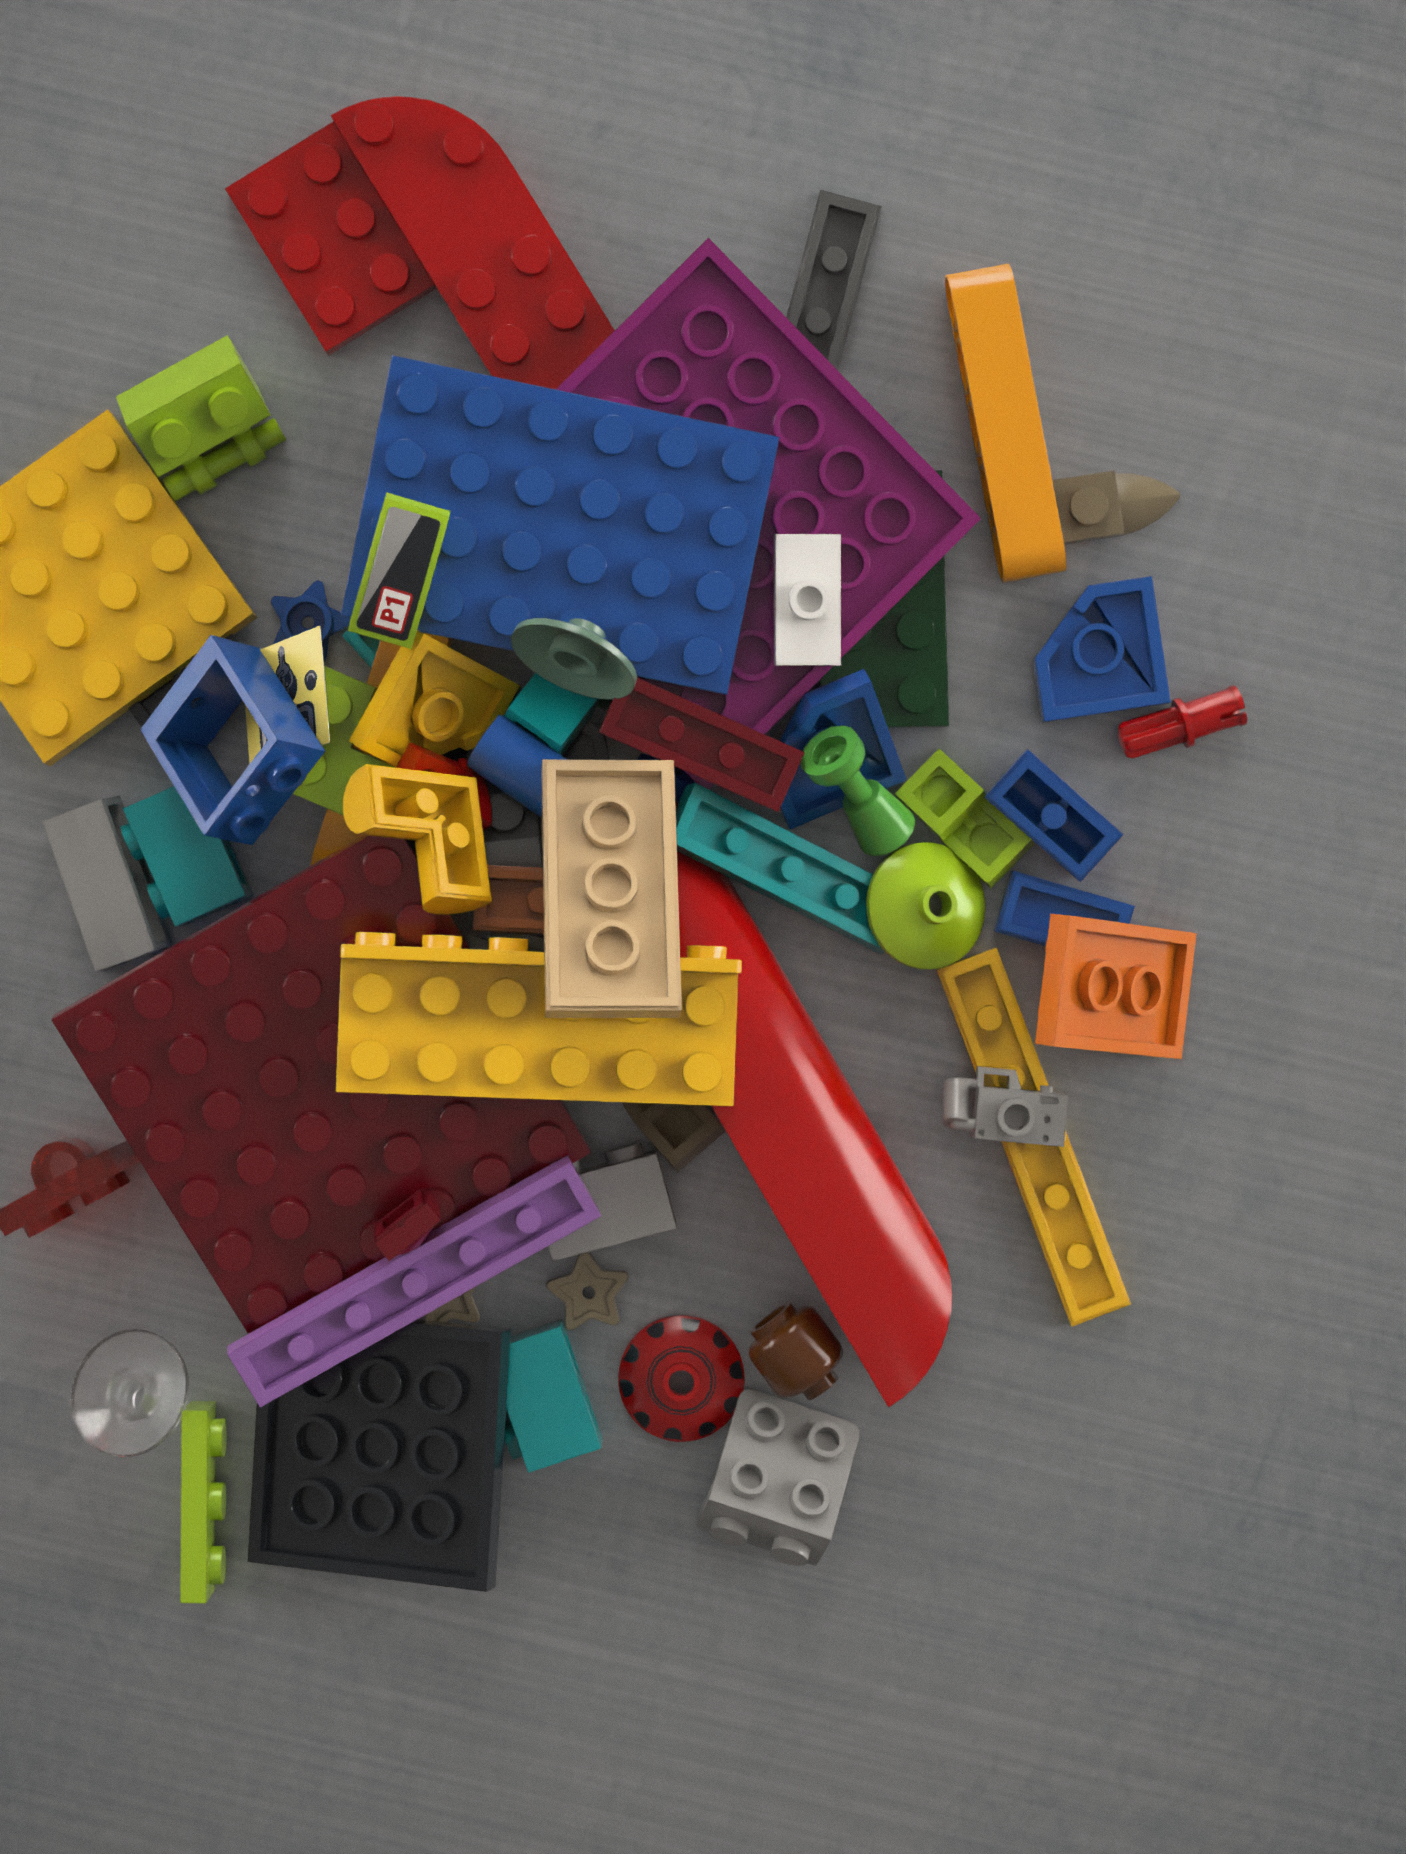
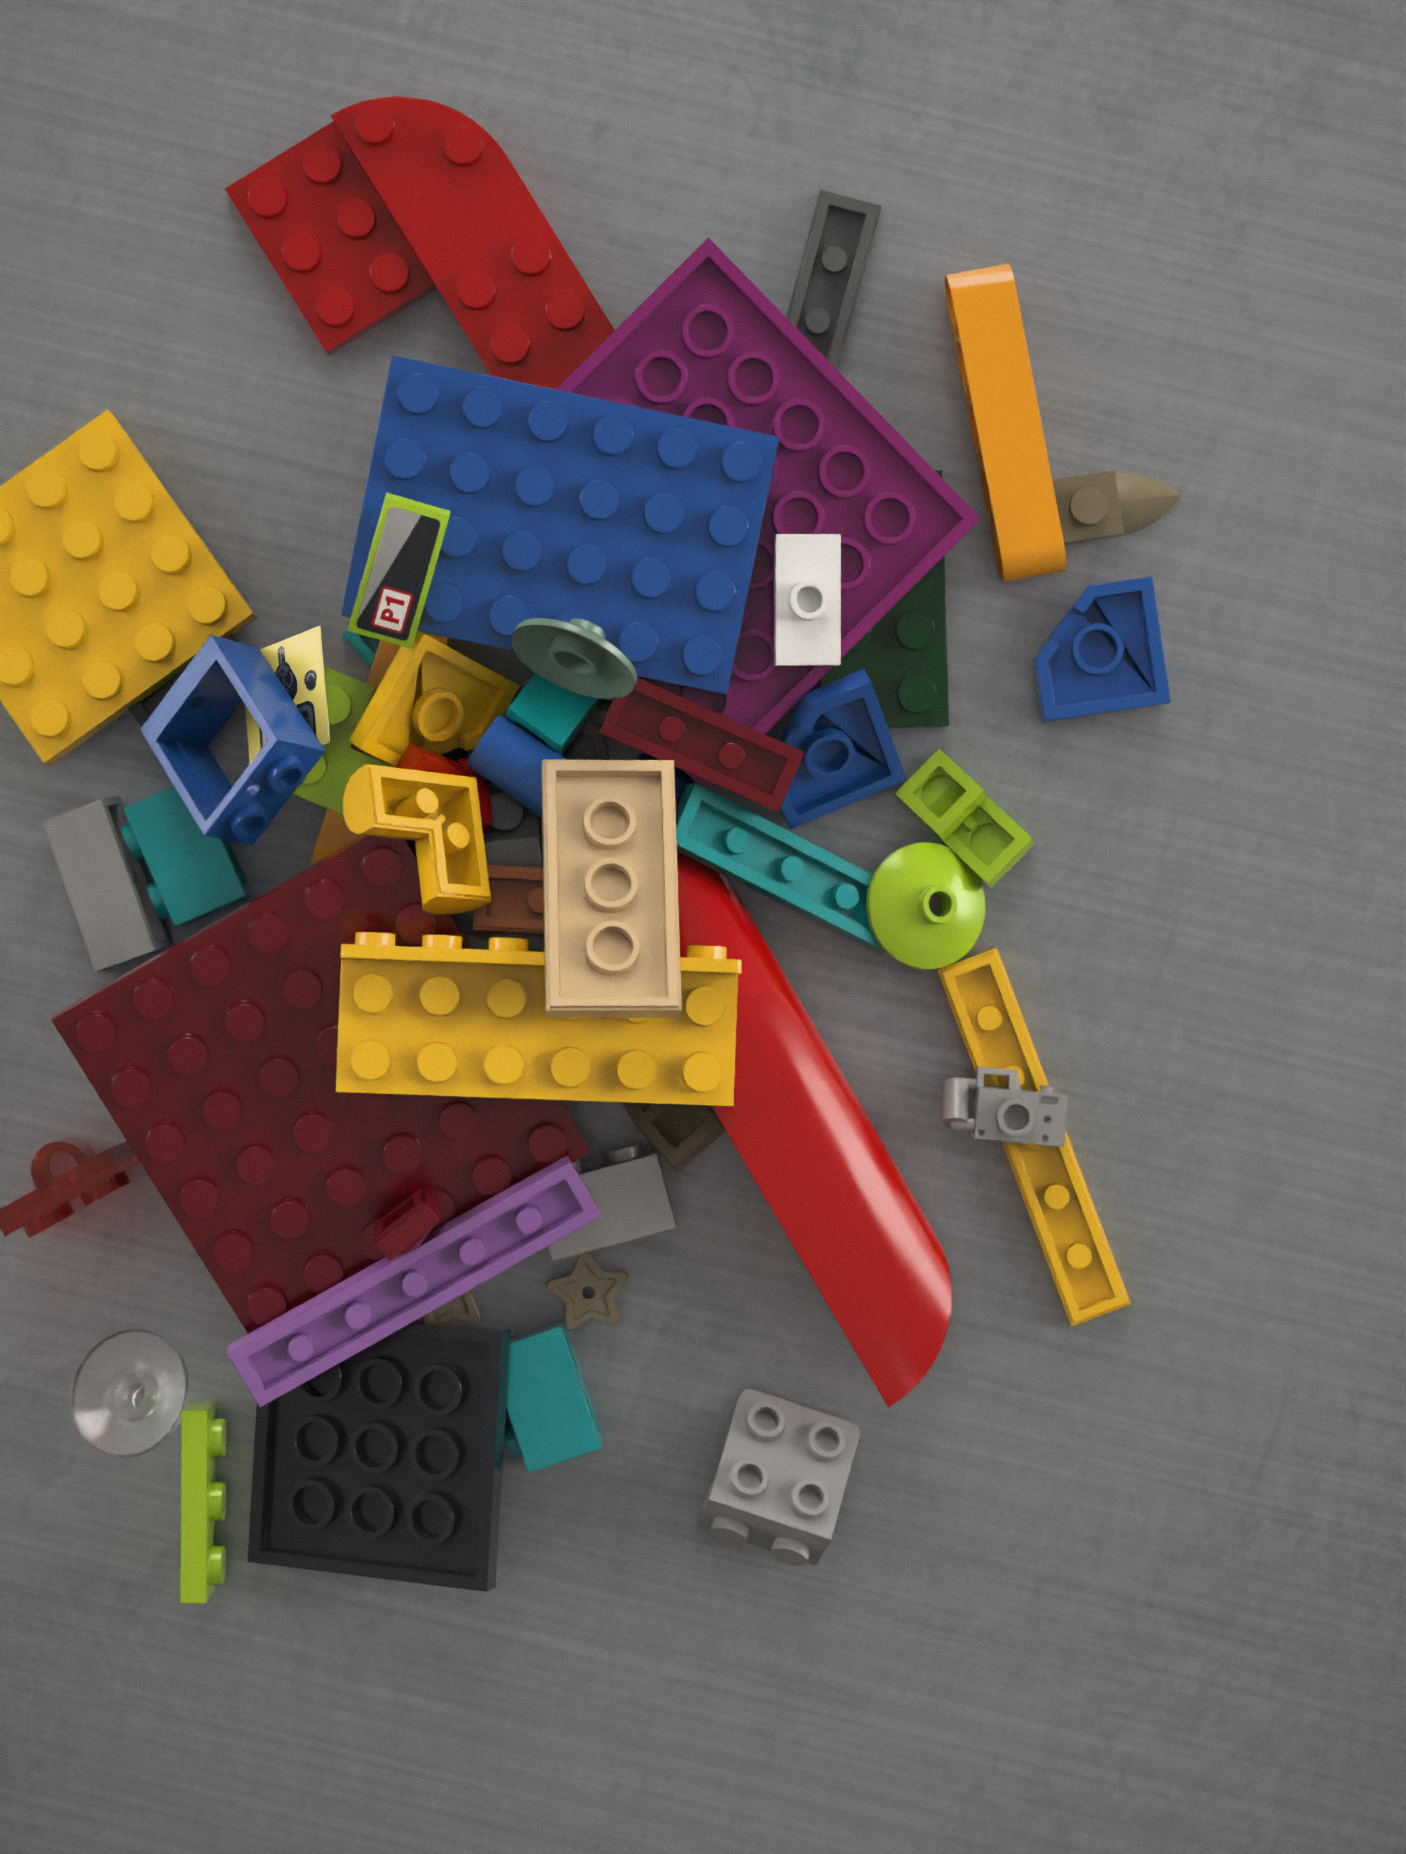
(195, 409): lime brick -> none
(312, 604): blue plate -> none
(673, 1346): red dish -> none
(795, 1351): reddish brown head -> none
(874, 814): bright green piece -> none
(1030, 901): blue tile -> none
(1053, 815): blue brick -> none
(1115, 987): orange plate -> none
(1182, 722): red axle -> none

